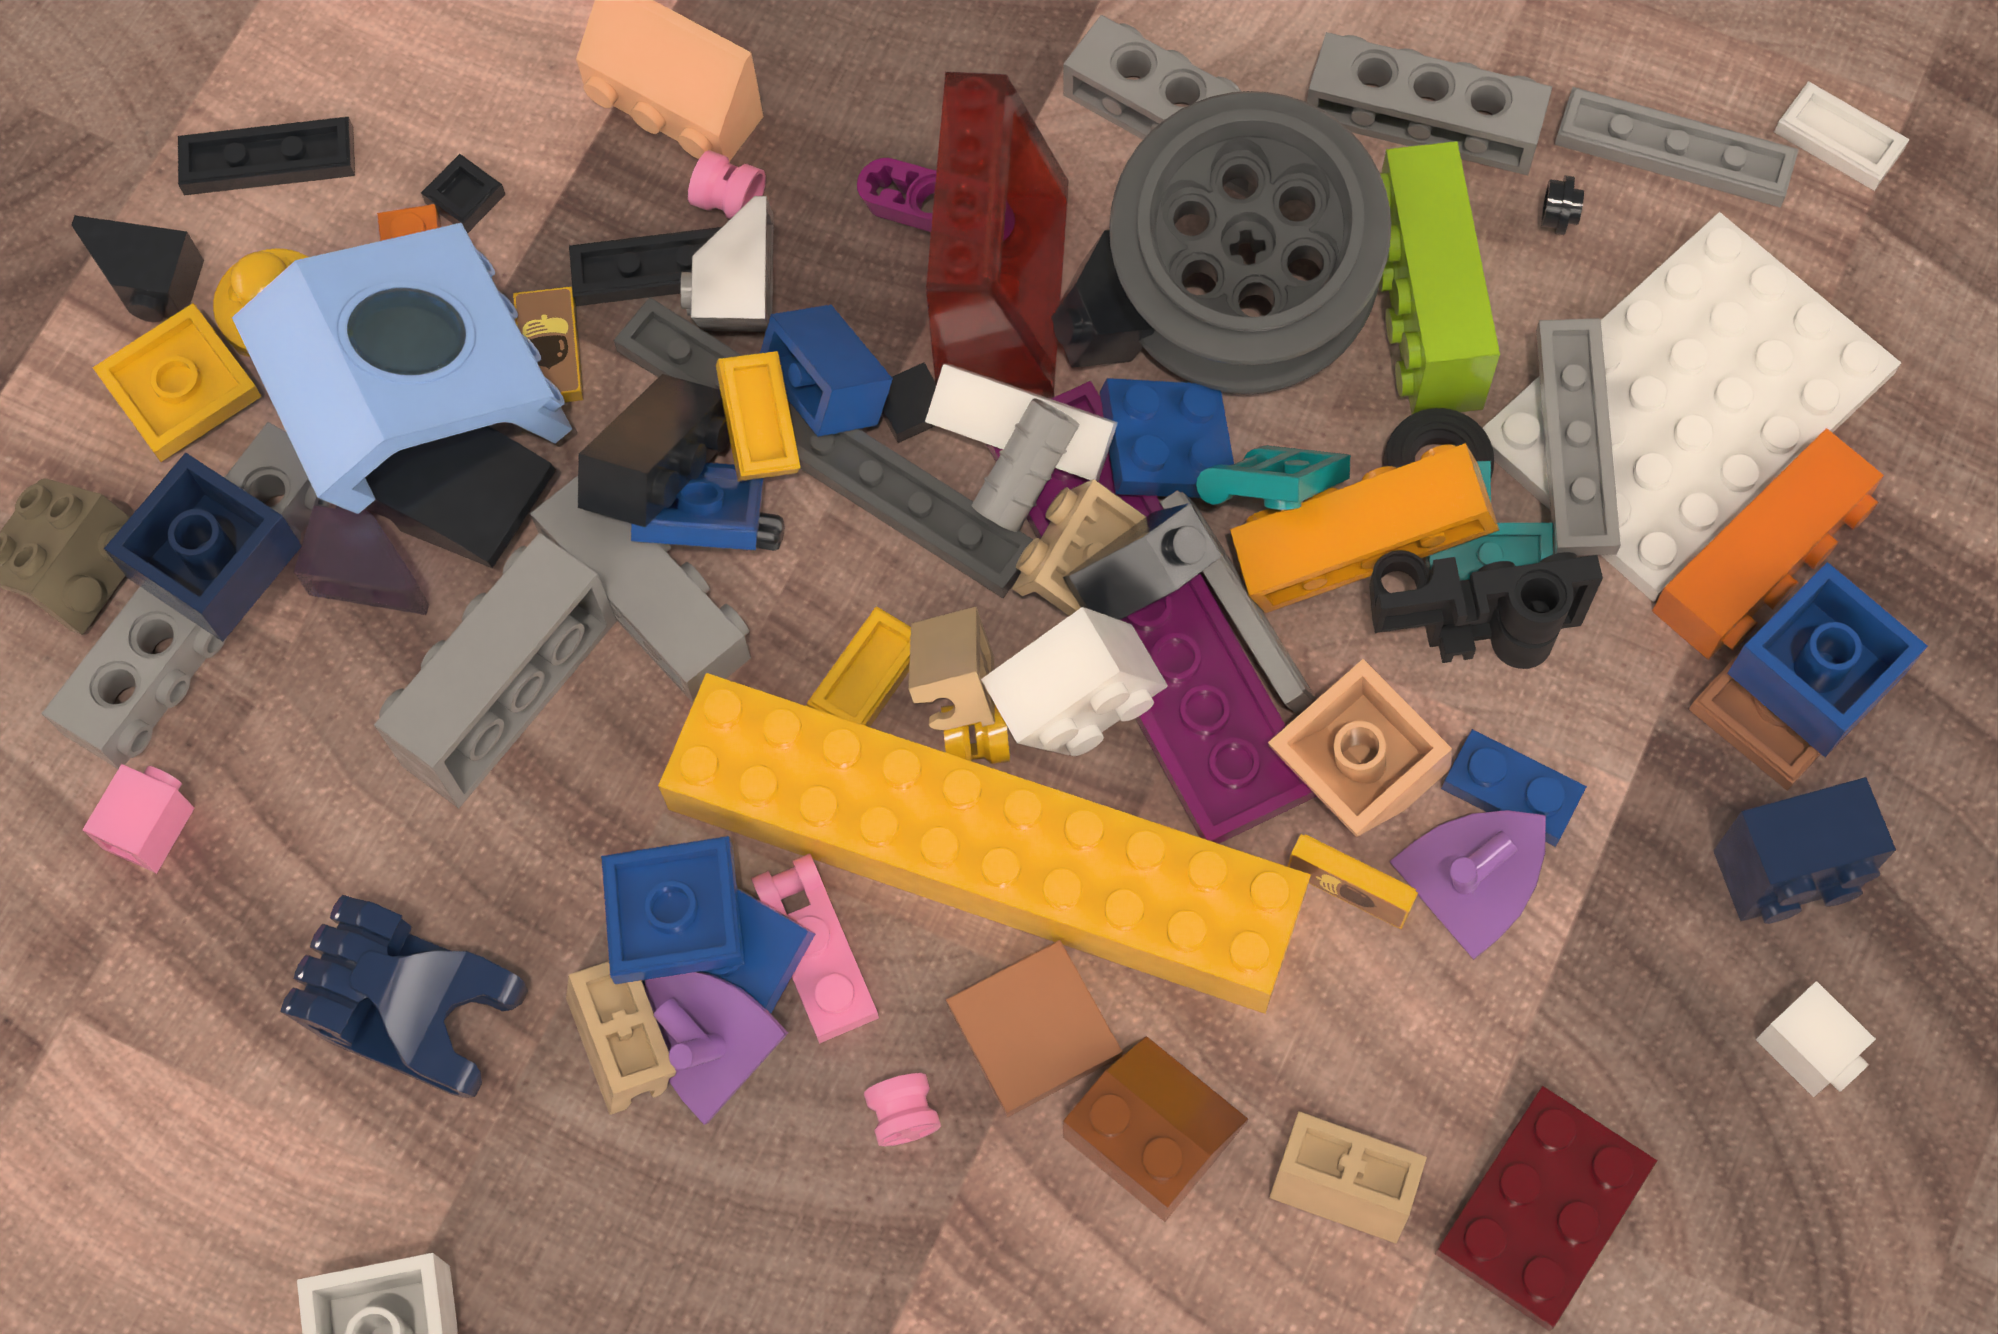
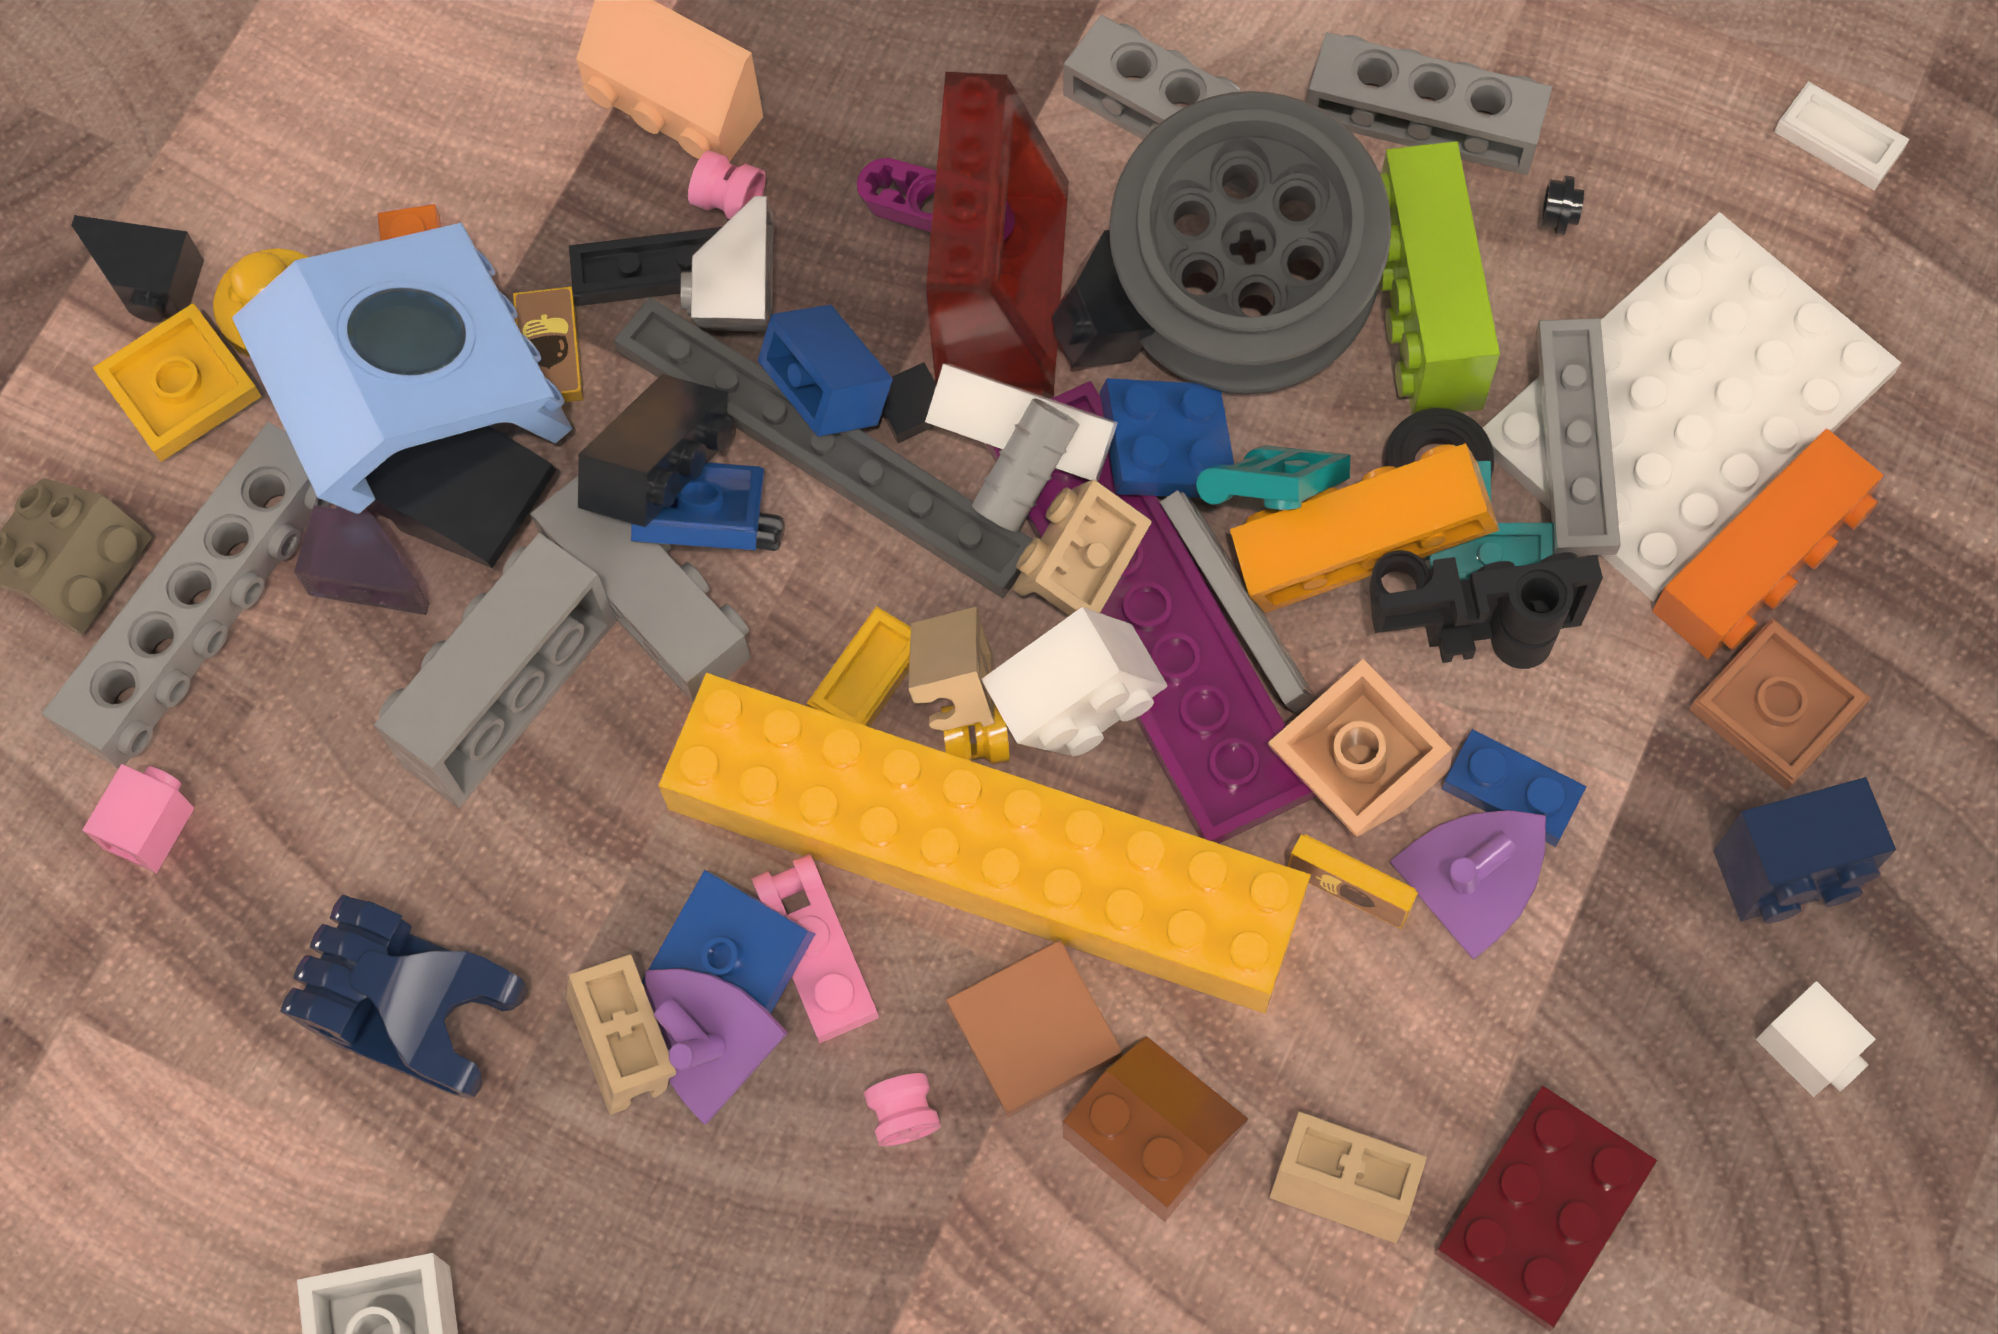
(203, 546): dark blue brick -> none
(266, 156): black tile -> none
(463, 193): black tile -> none
(672, 910): blue plate -> none
(757, 416): yellow tile -> none
(1144, 563): slope -> none
(1677, 147): light grey tile -> none
(1826, 659): blue brick -> none

